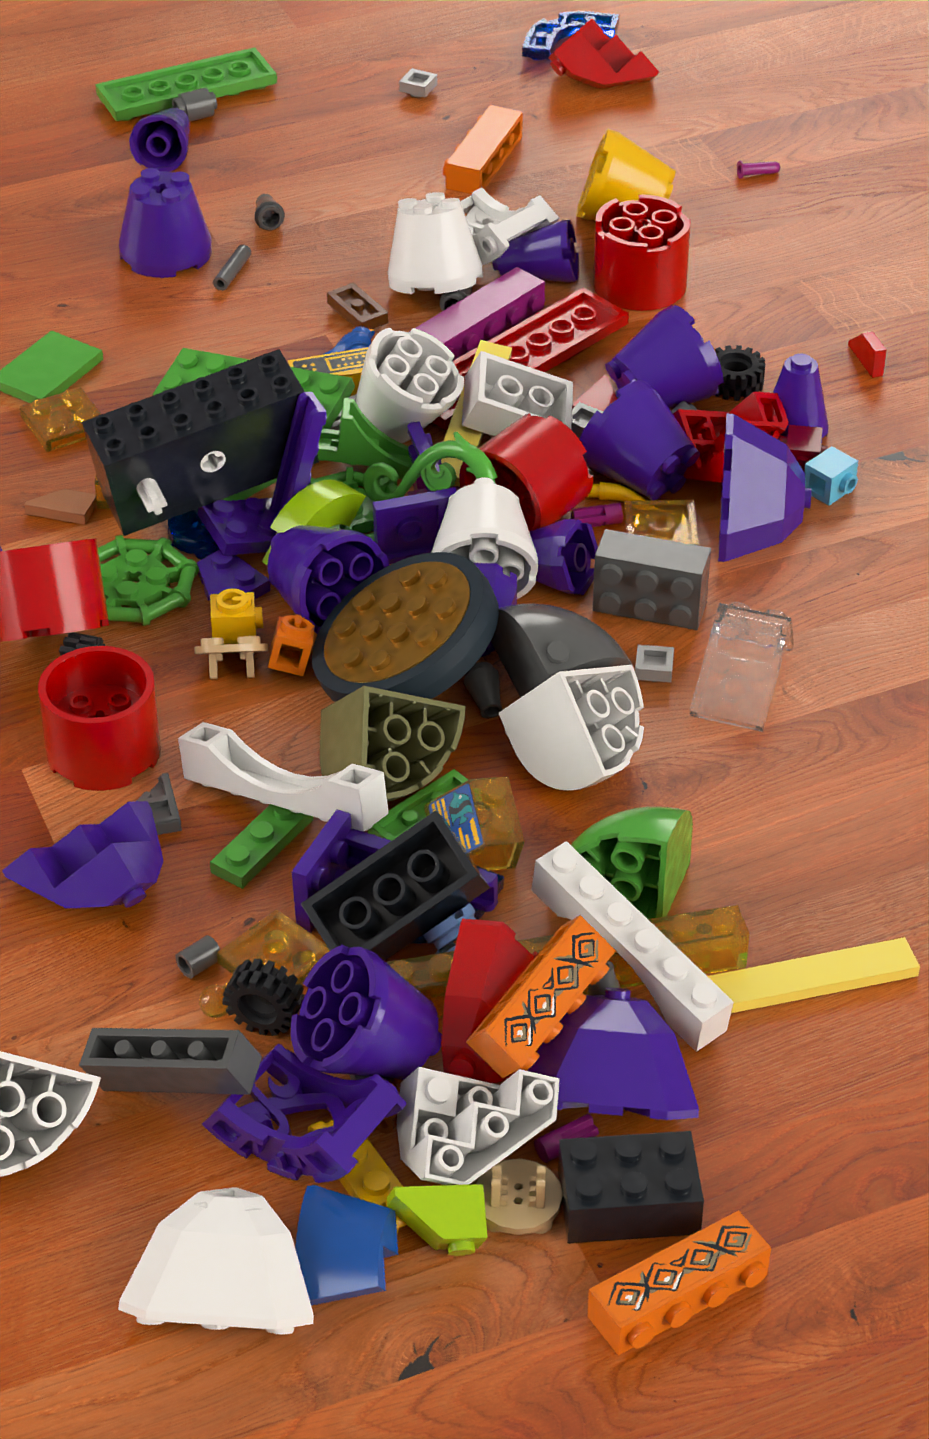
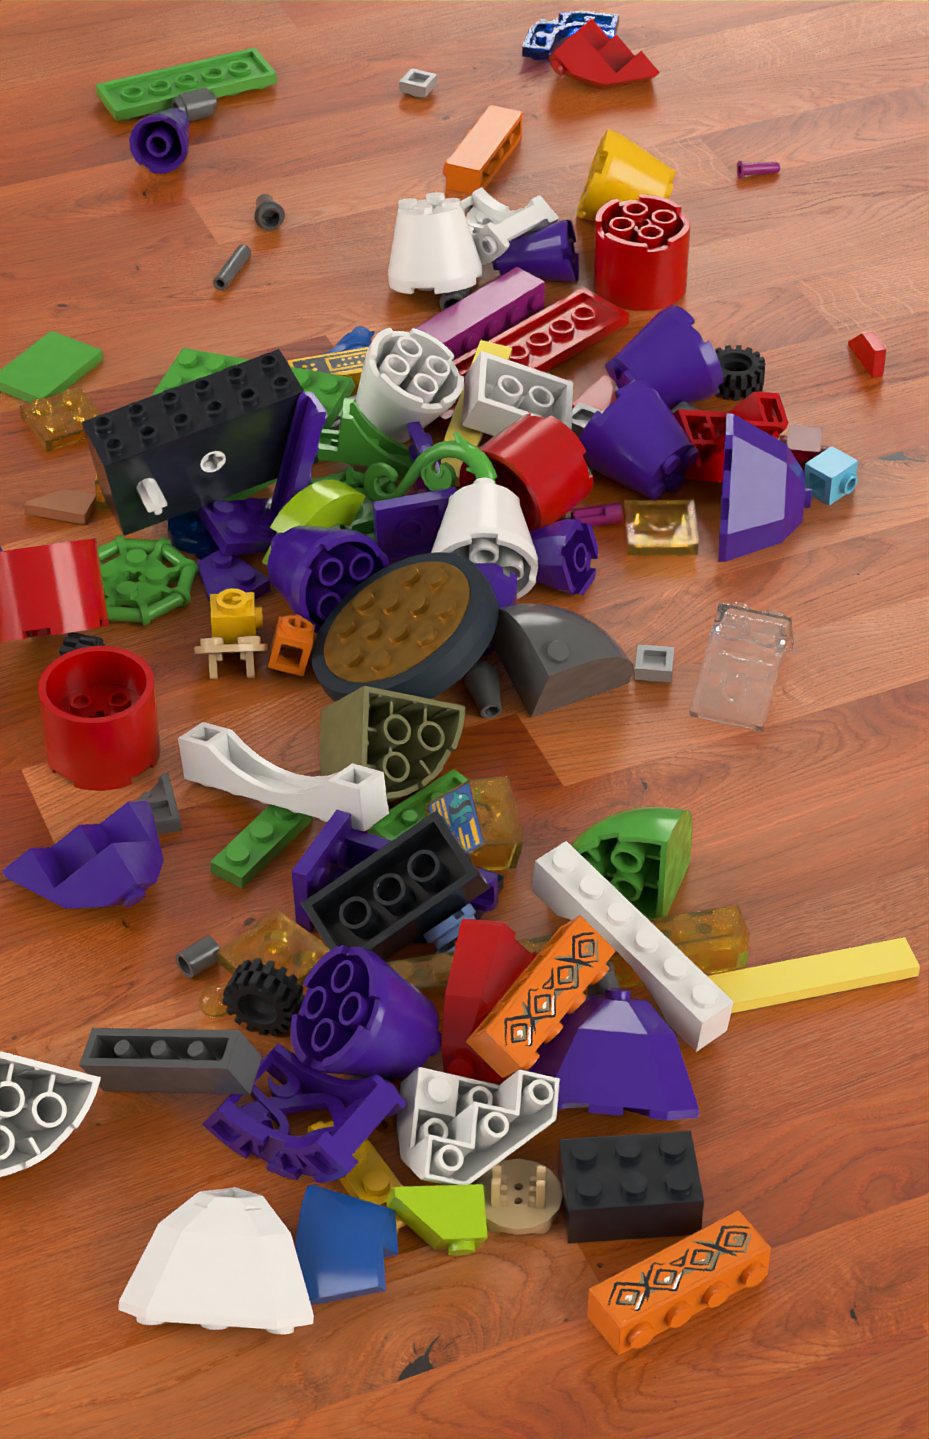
(163, 225): dark purple cone -> none
(357, 307): reddish brown plate -> none
(548, 1144): magenta piece -> none
(577, 726): white brick -> none
(613, 491): yellow animal -> none
(651, 579): dark grey brick -> none
(802, 393): dark purple cone -> none

